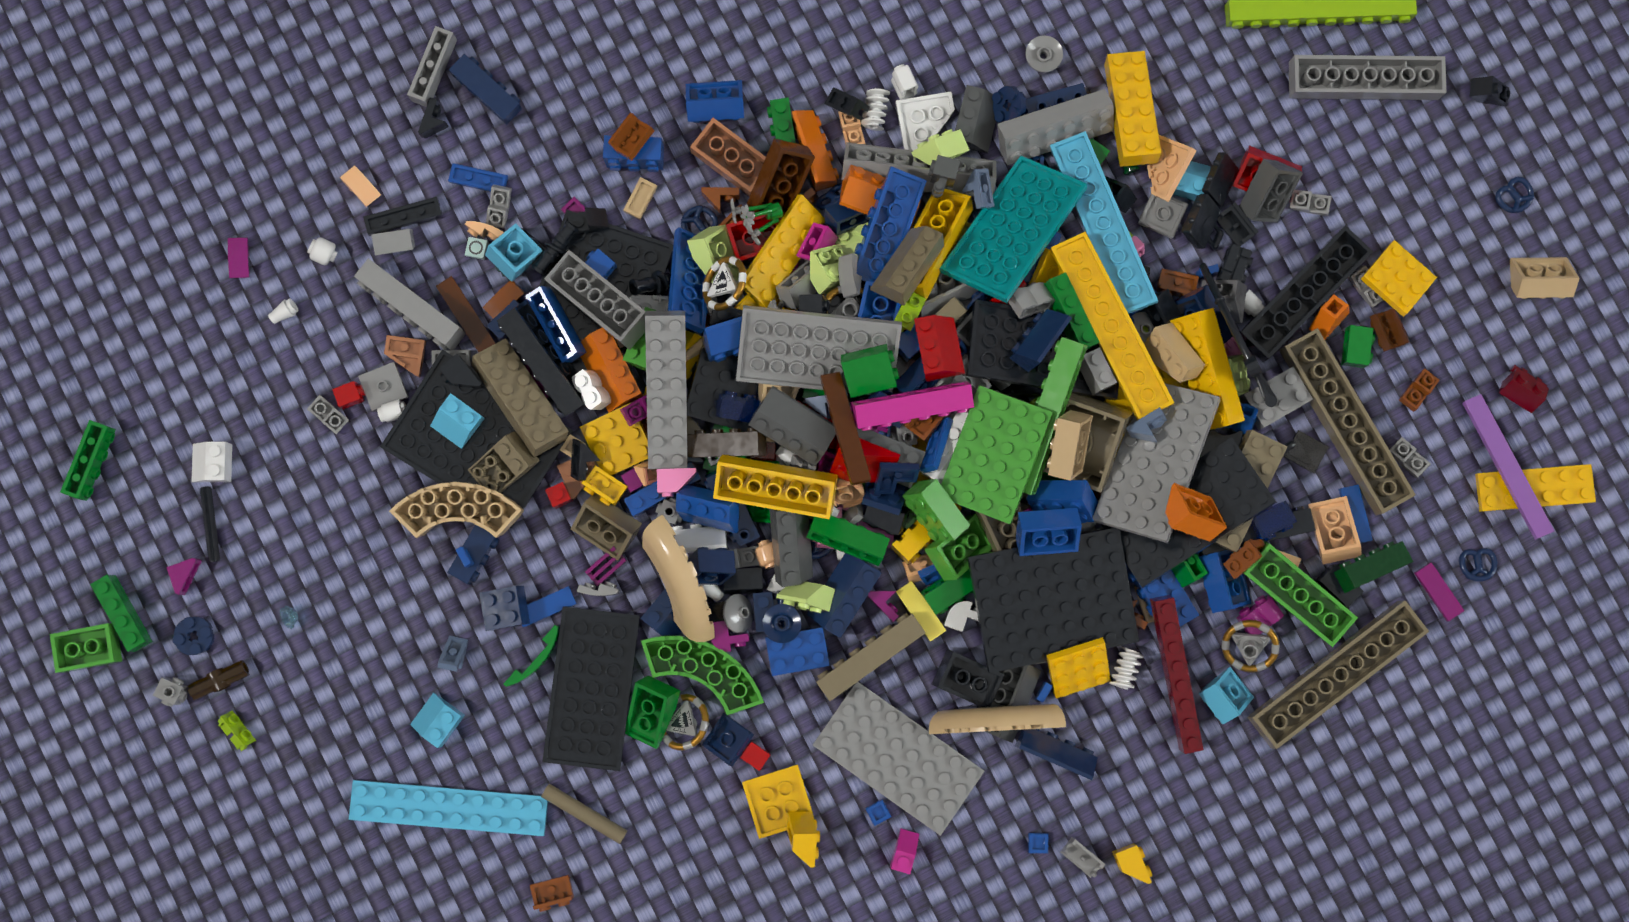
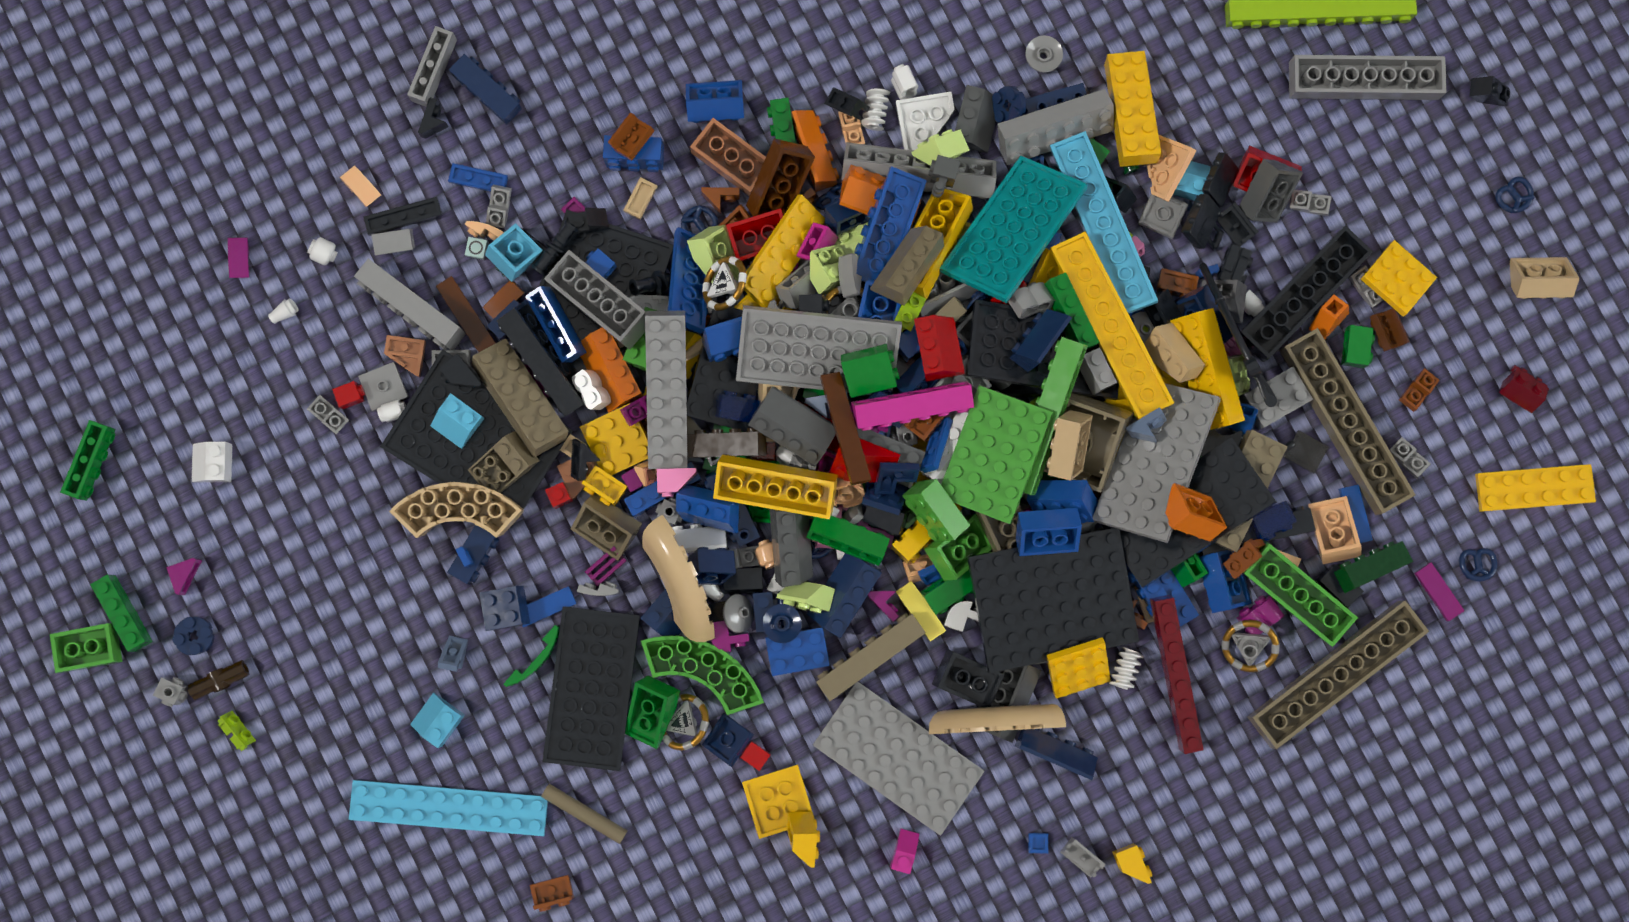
(209, 524): black axle -> none
(289, 616): clear light blue animal -> none
(771, 211): plant -> none
(878, 812): blue tile -> none
(980, 185): sand blue slope -> none
(1043, 692): blue tile -> none
(1226, 696): medium azure slope -> none
(1508, 467): medium lavender tile -> none

